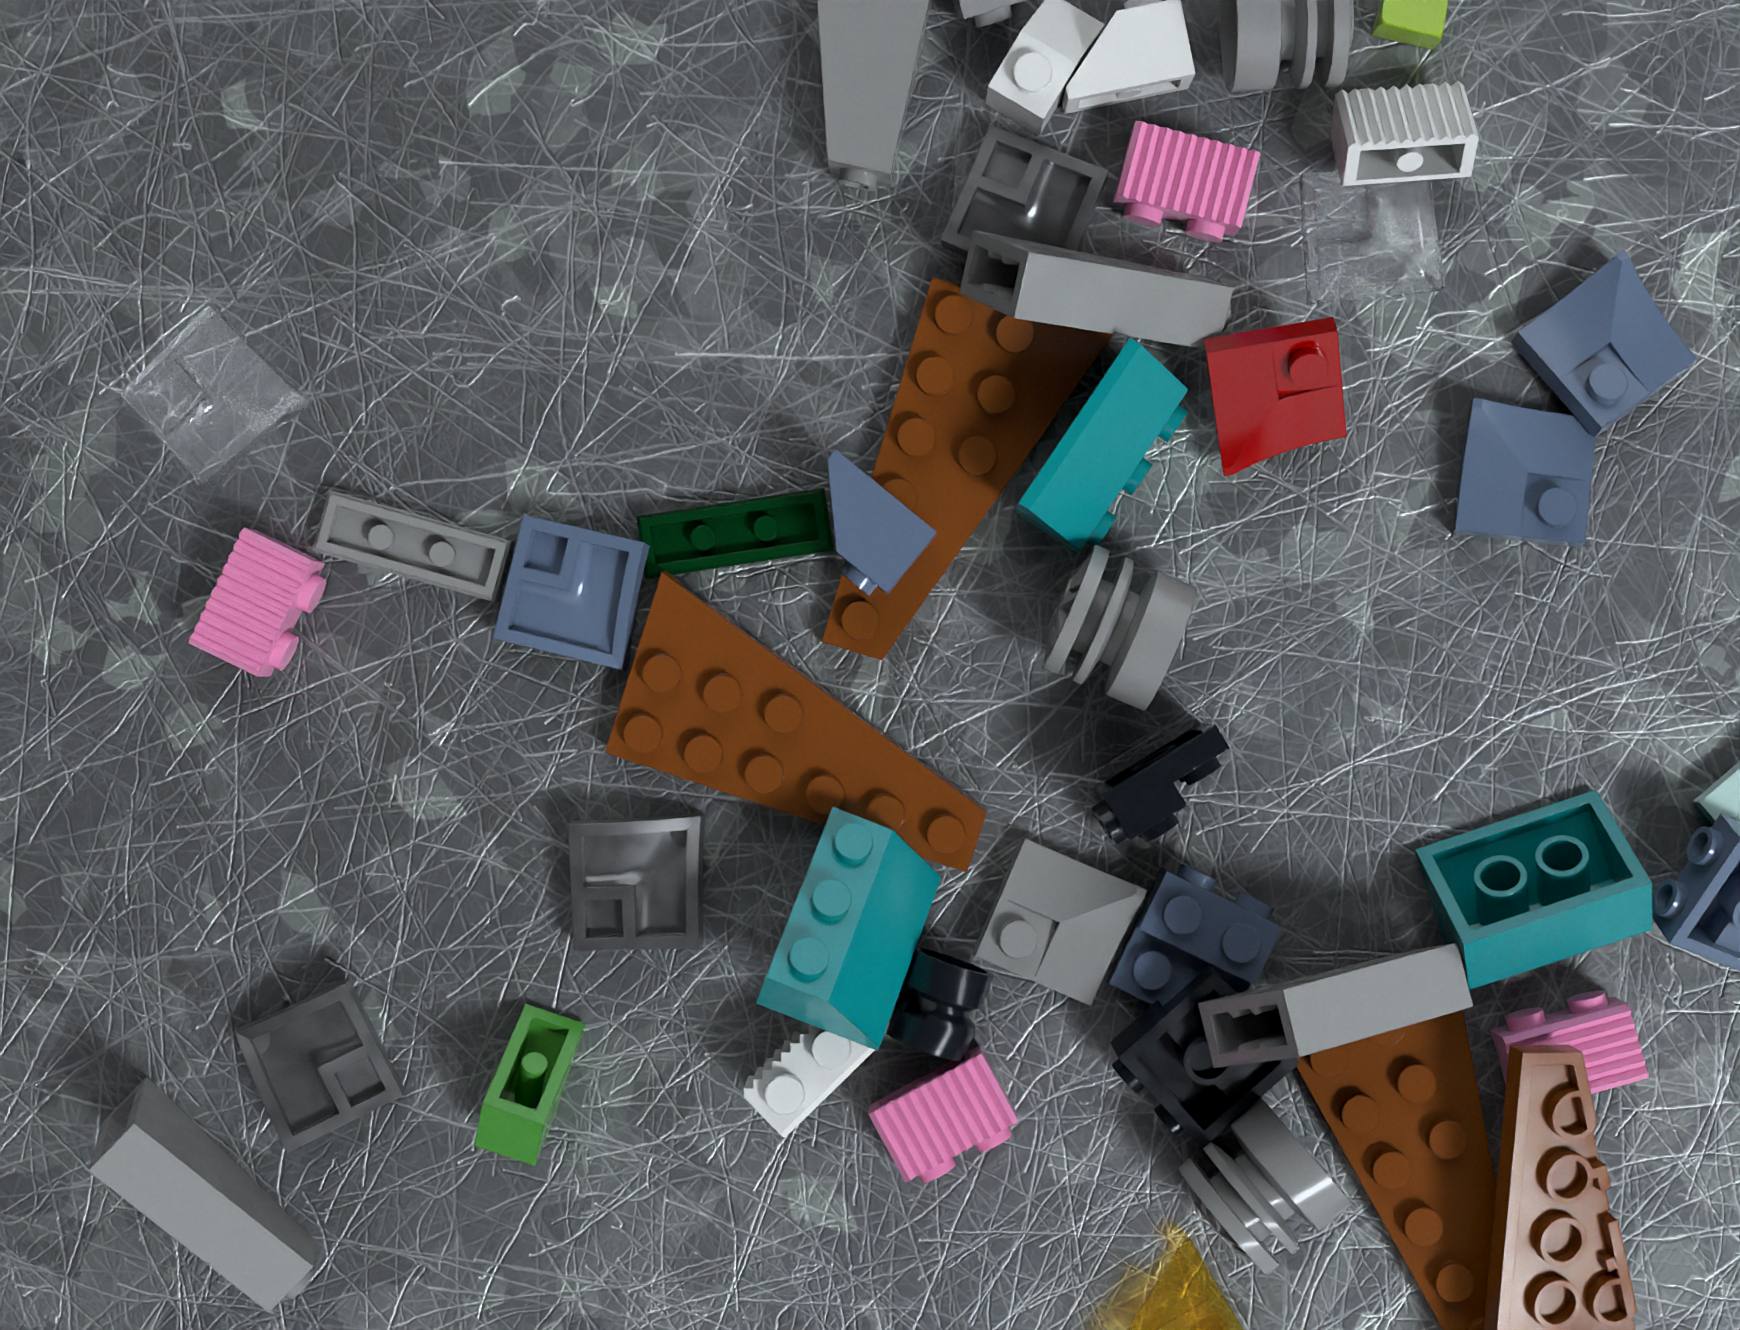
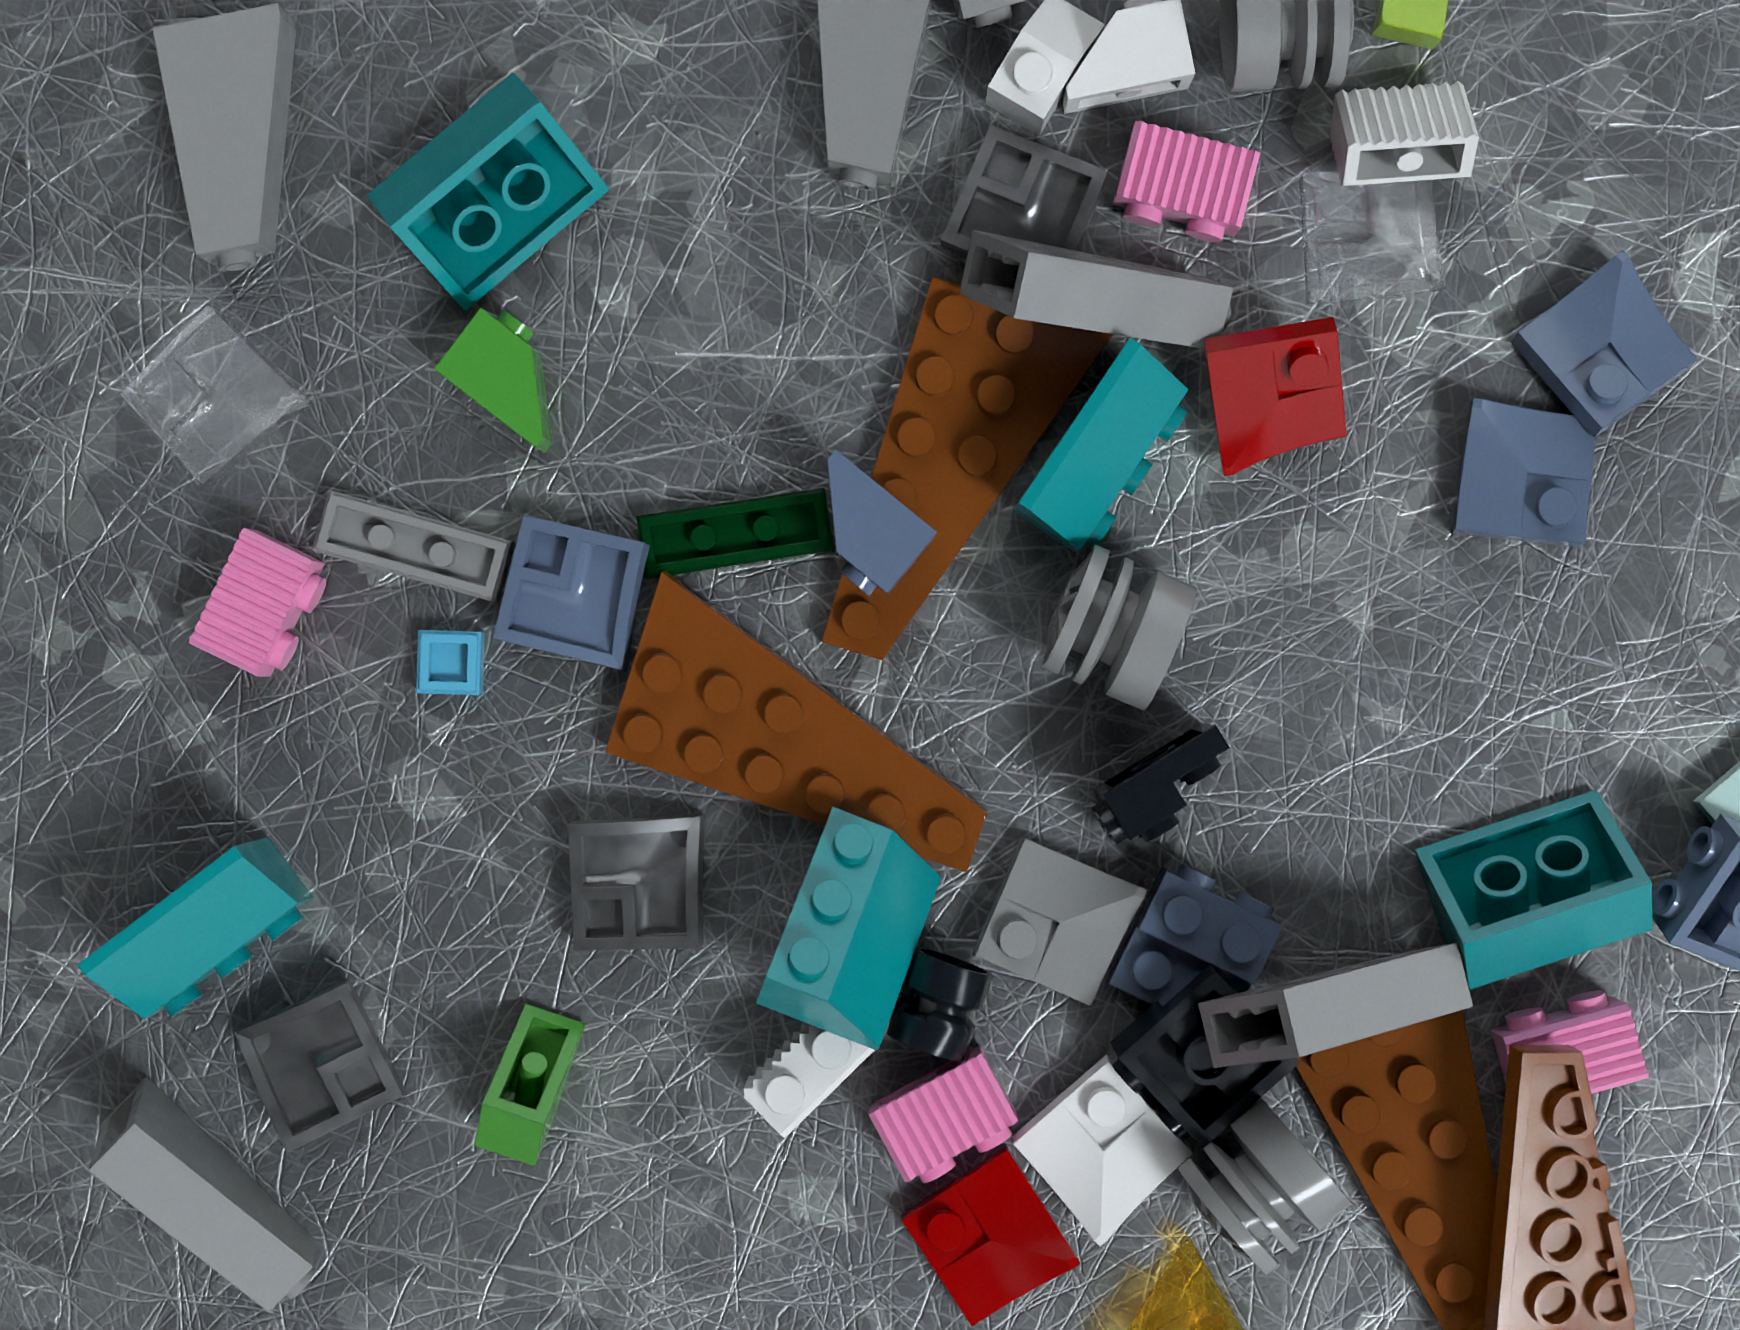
(200, 930): none -> teal slope
(228, 122): none -> light grey slope
(450, 662): none -> medium azure tile
(488, 191): none -> teal slope
(502, 374): none -> bright green slope
(990, 1236): none -> red plate
(1101, 1149): none -> white plate

